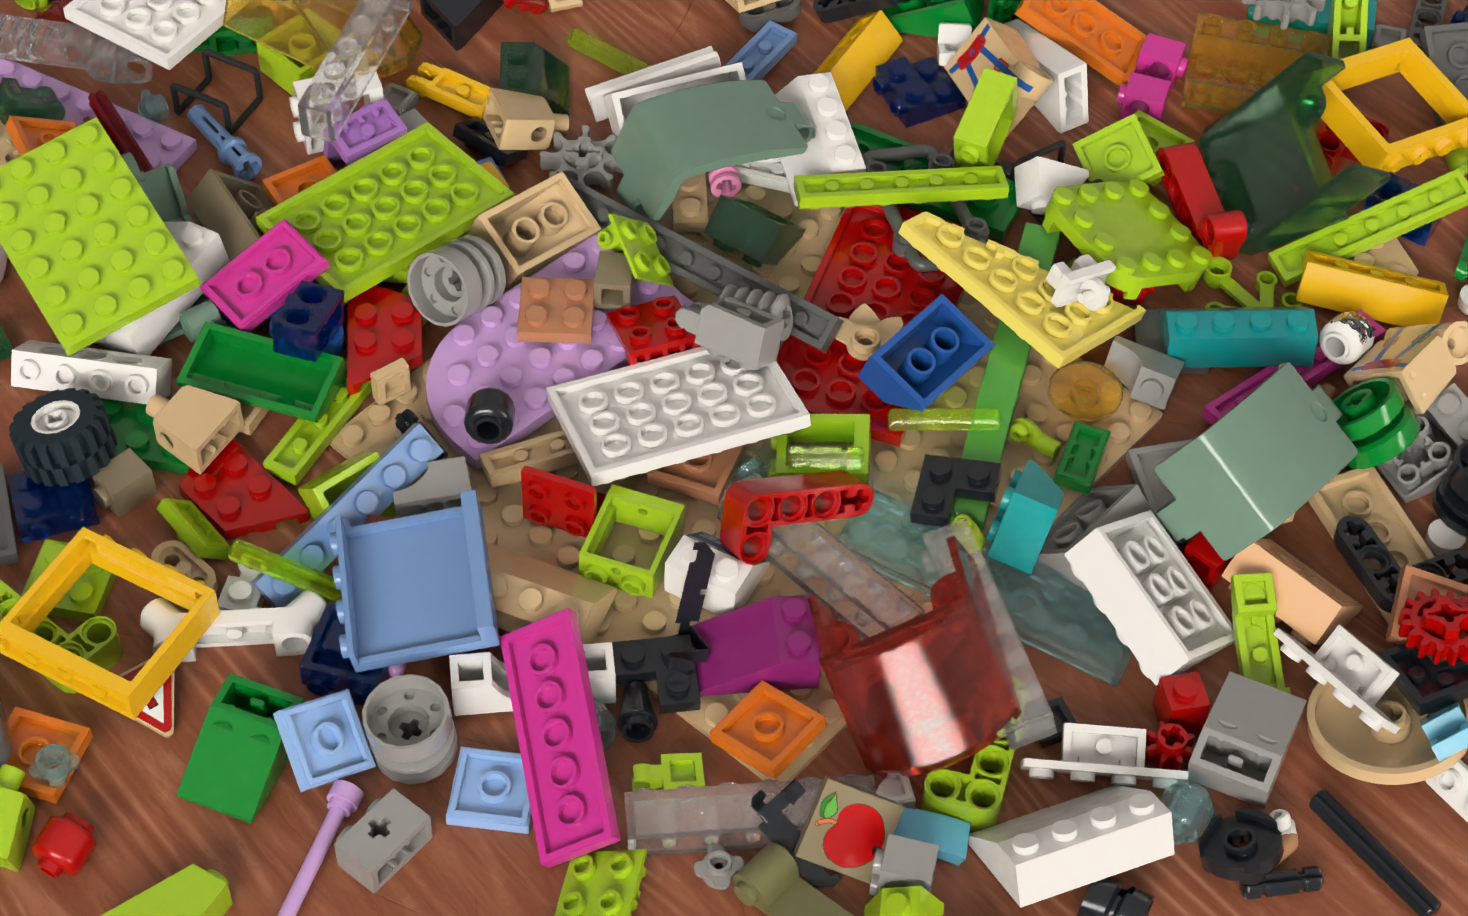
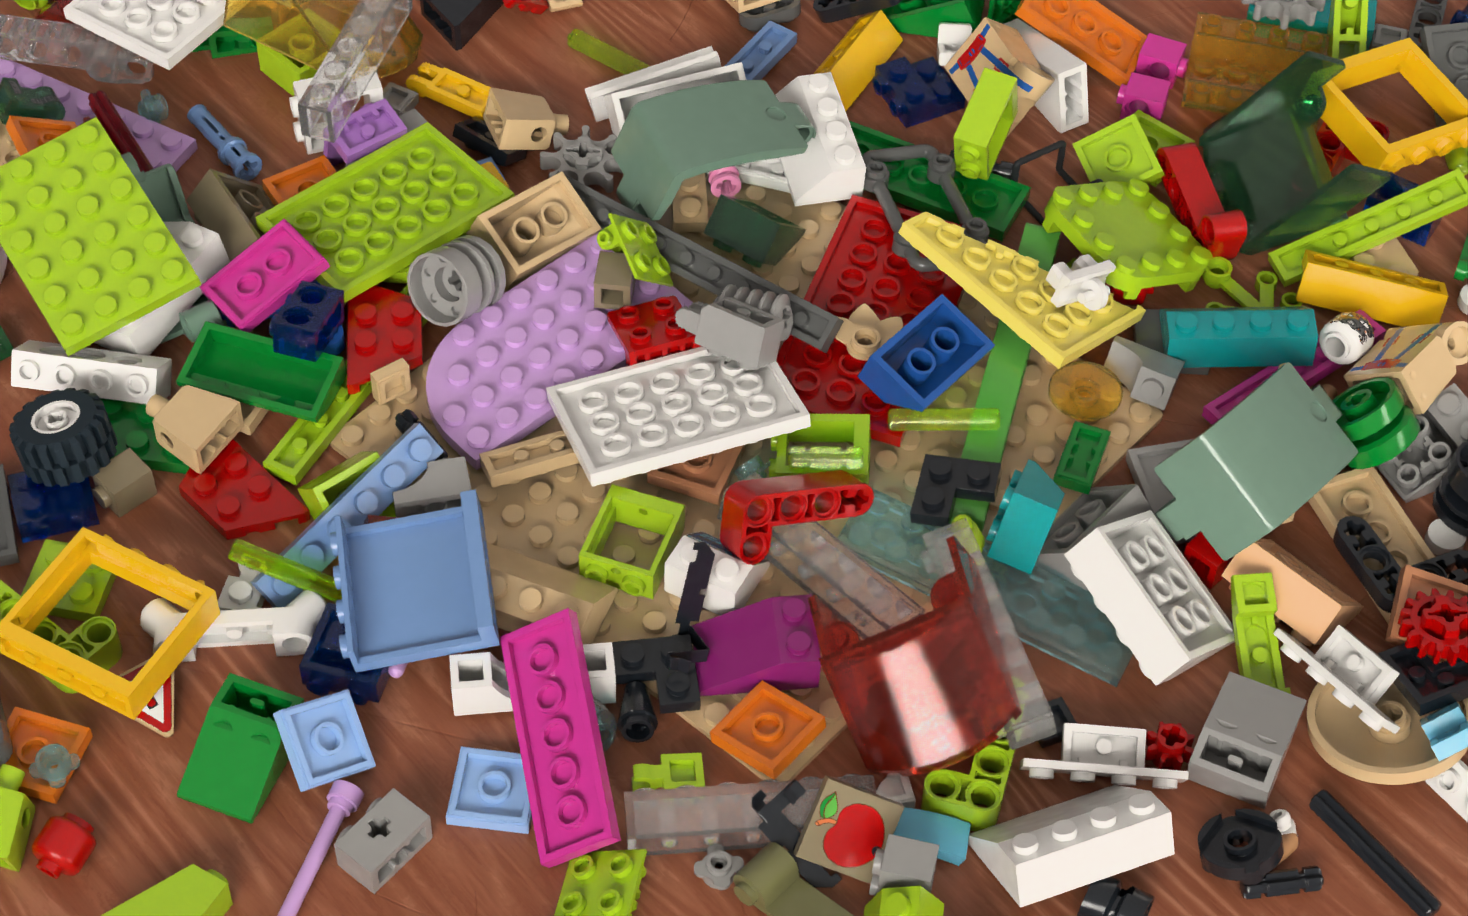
(187, 562): tan plate -> none
(194, 529): lime plate -> none
(196, 93): black piece -> none
(410, 729): light grey wheel -> none
(489, 416): black head -> none
(534, 71): clear green slope -> none
(556, 310): nougat plate -> none
(559, 501): red bracket -> none
(900, 187): lime plate -> none
(1028, 433): lime arm -> none
(1038, 179): white slope -> none
(1182, 701): red brick -> none
(1189, 809): clear light blue head -> none

